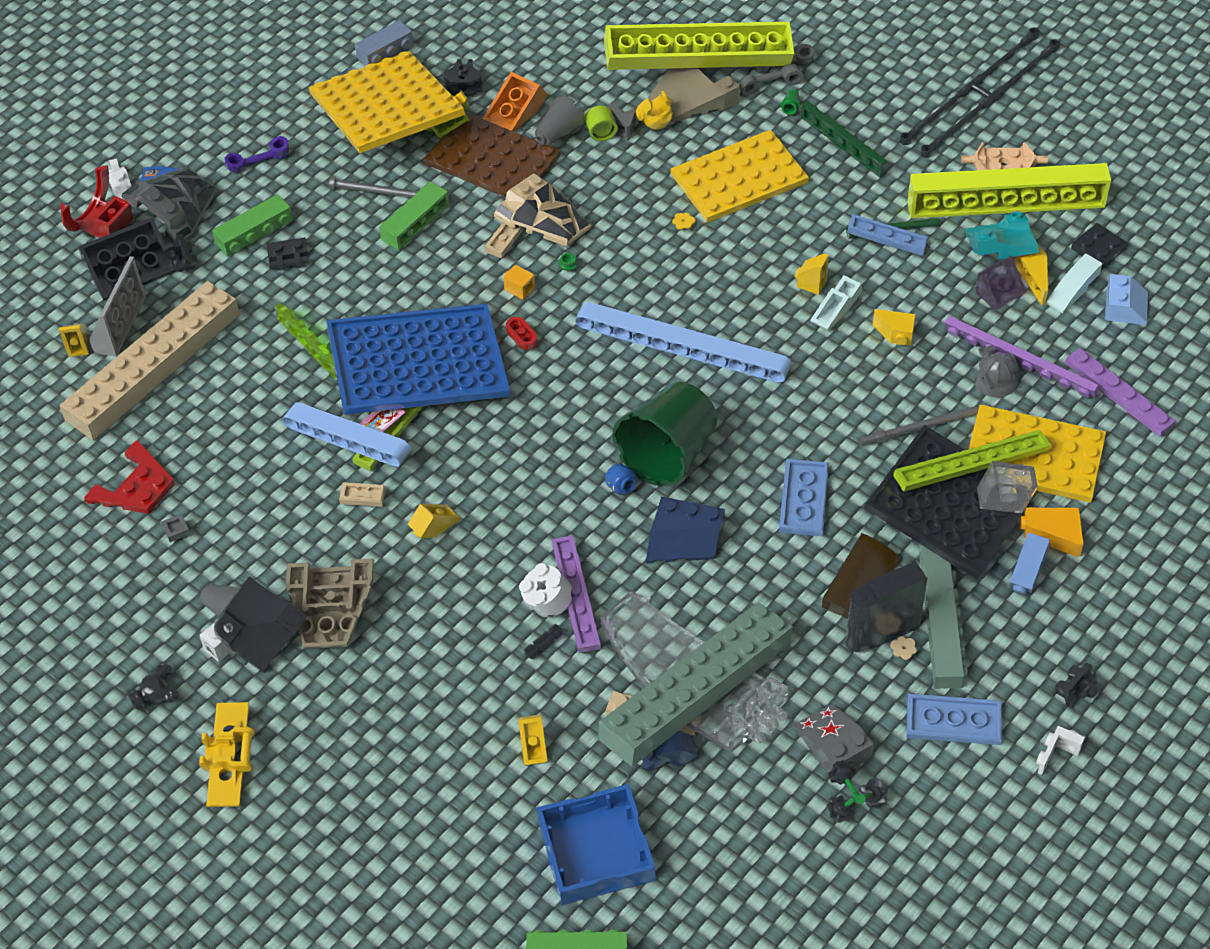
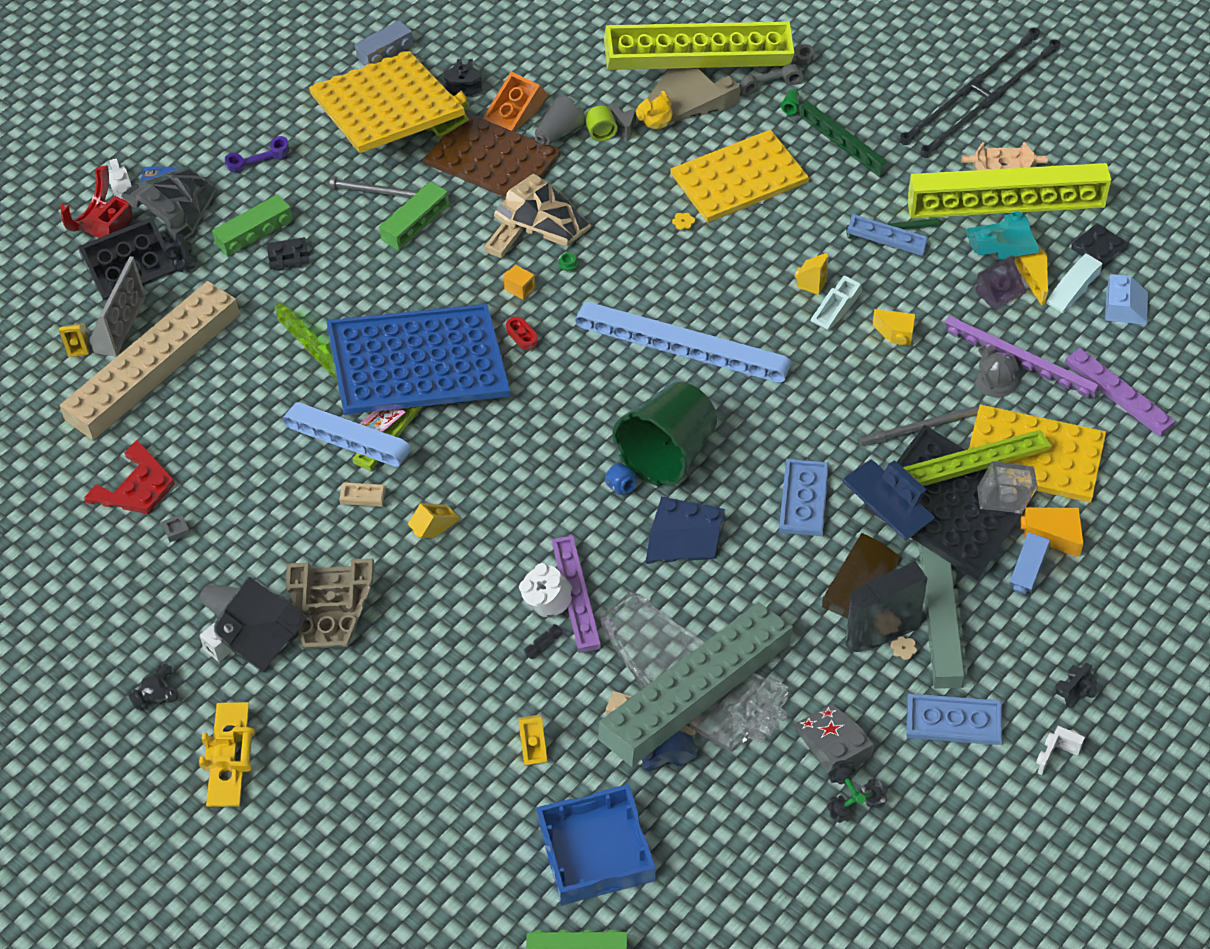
(891, 495): none -> dark blue bracket

